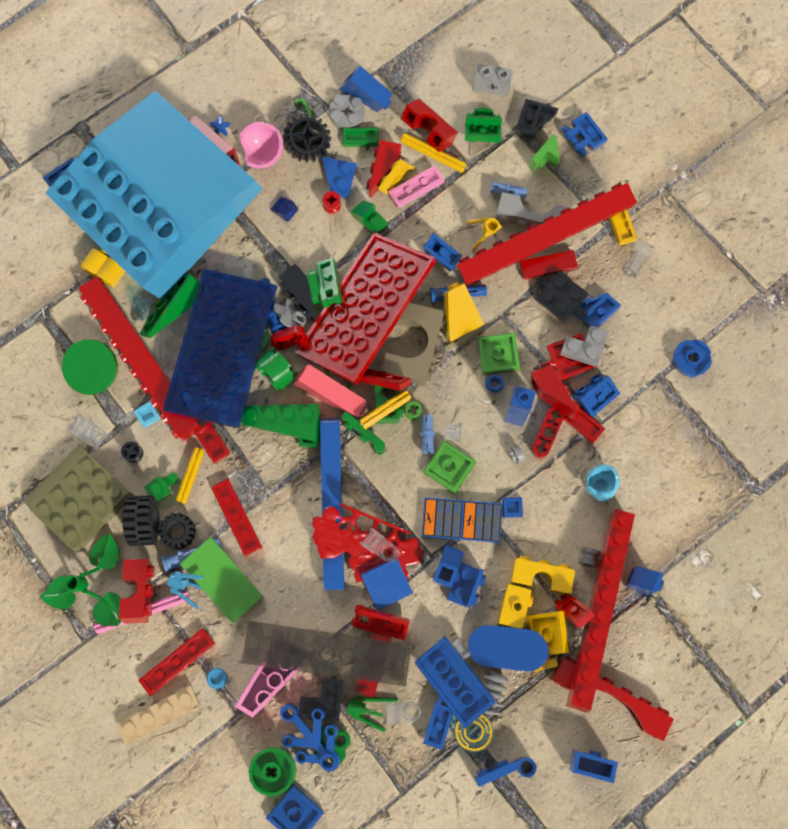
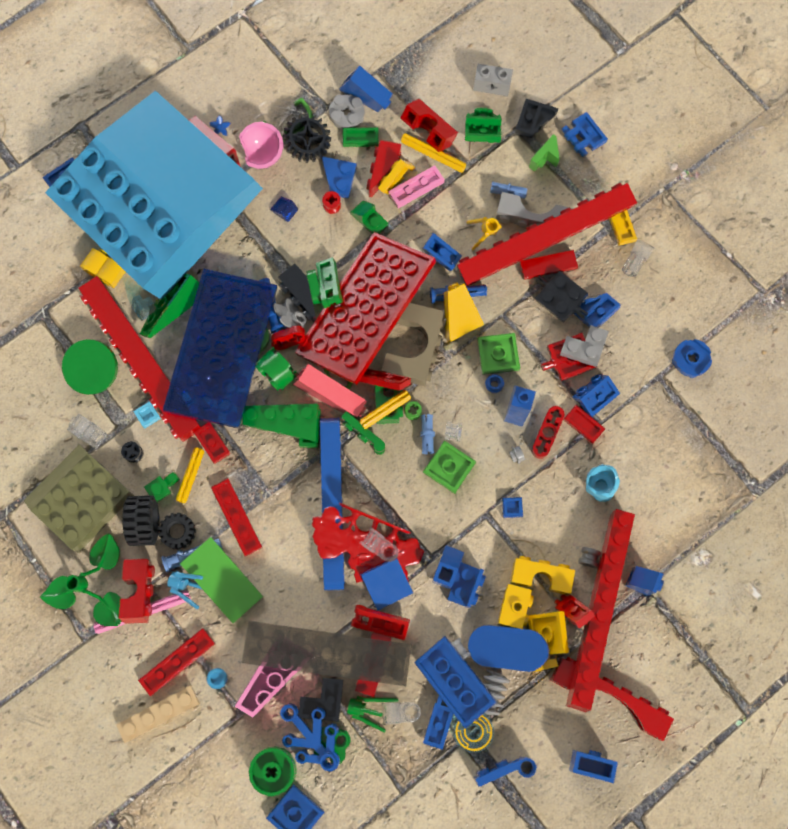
(462, 520): tile -> none
(551, 390): red slope -> none

